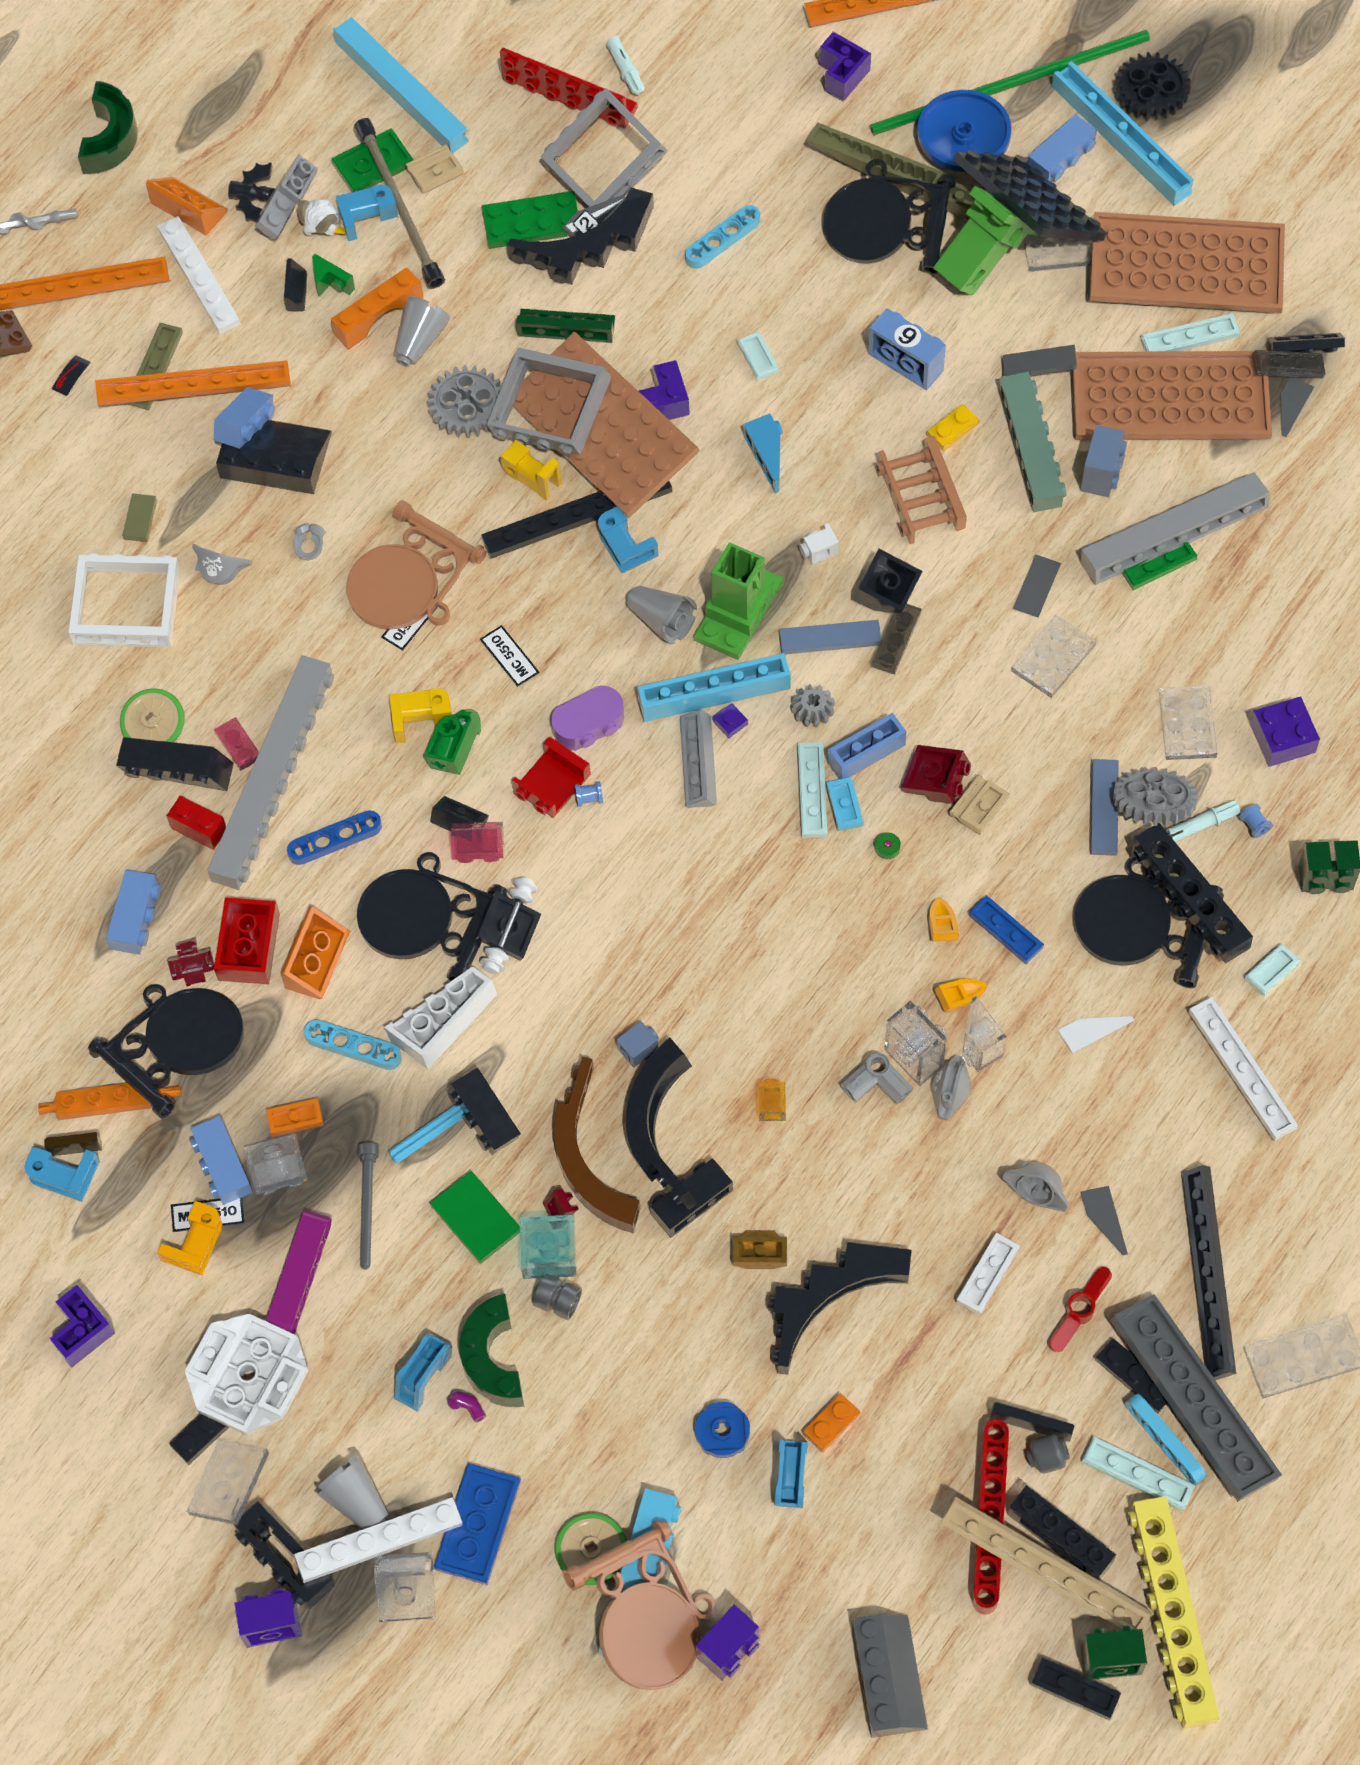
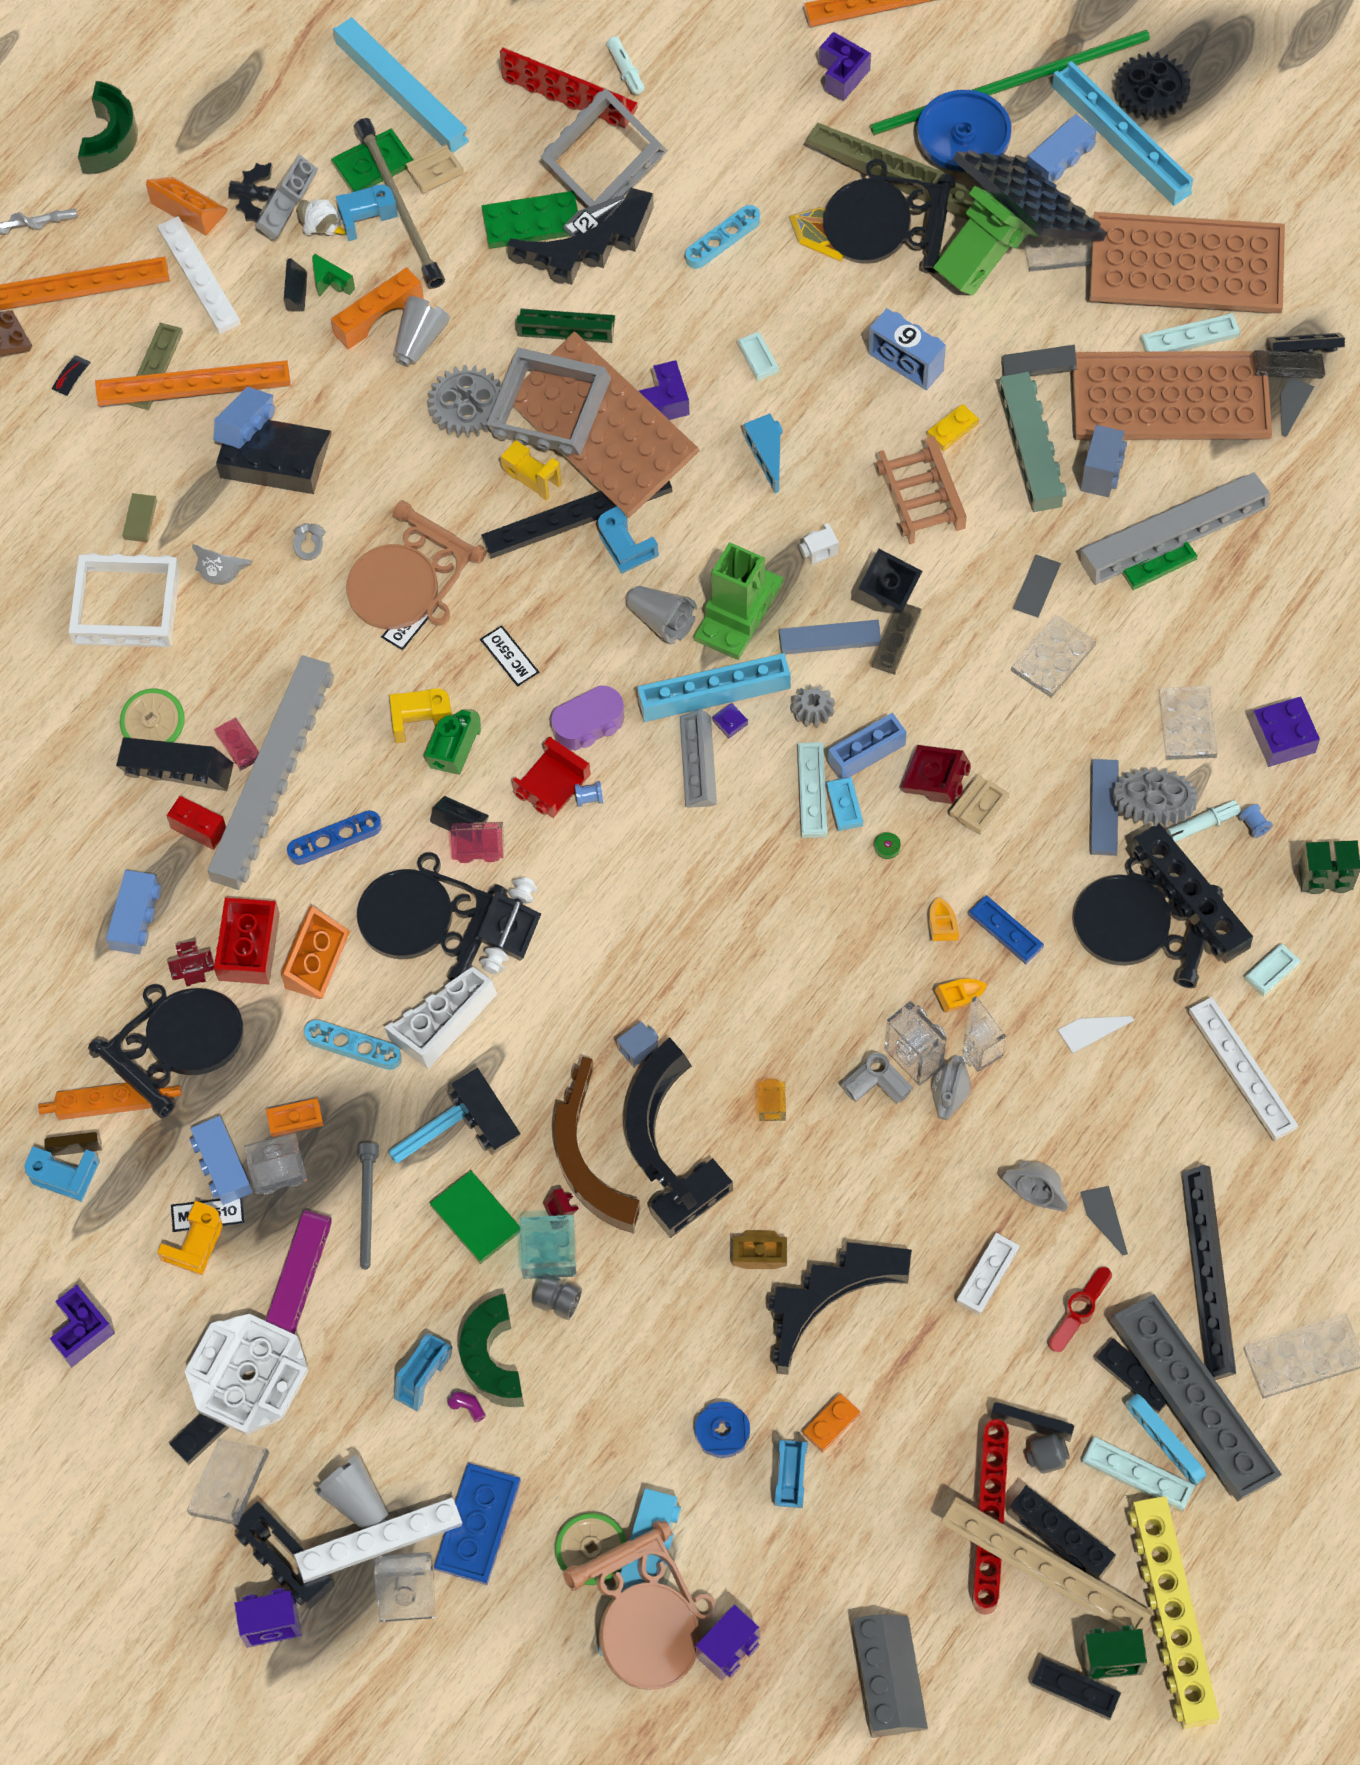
(811, 232): none -> tile

